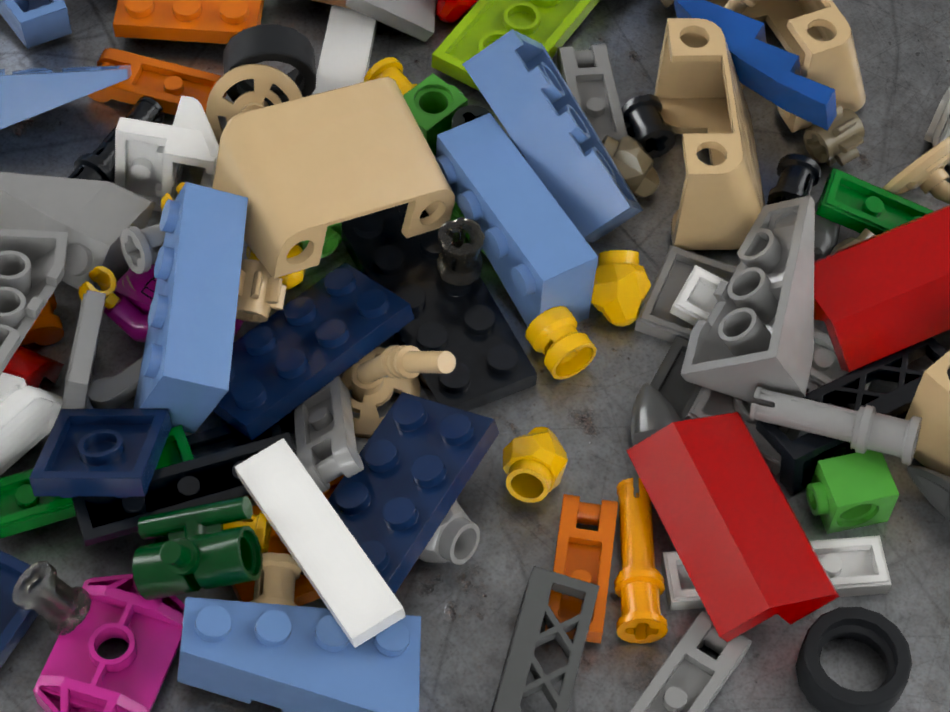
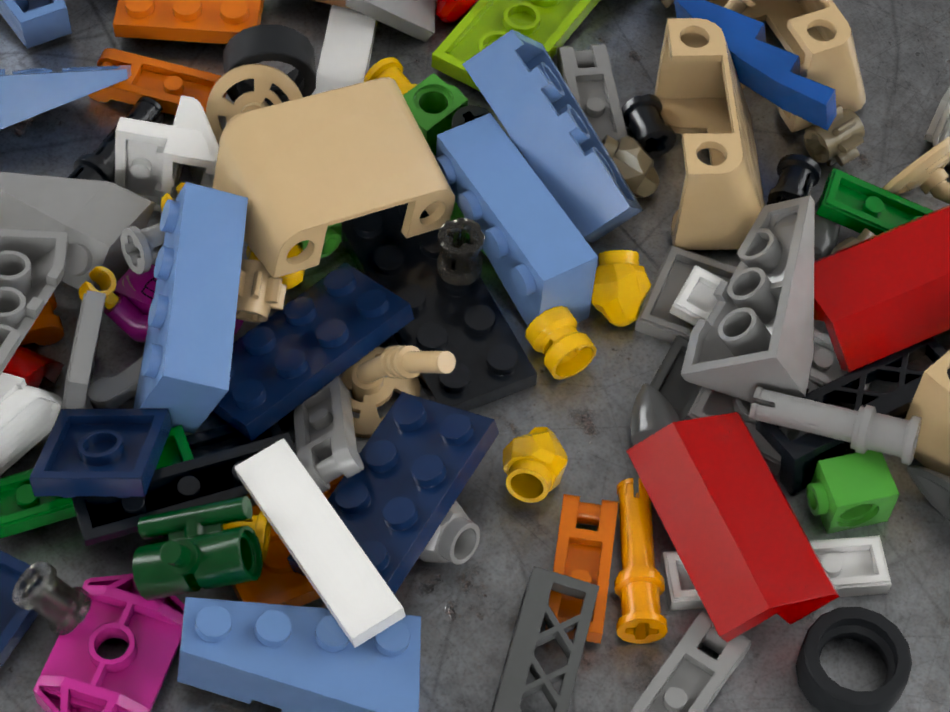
(277, 579): tan bush -> none

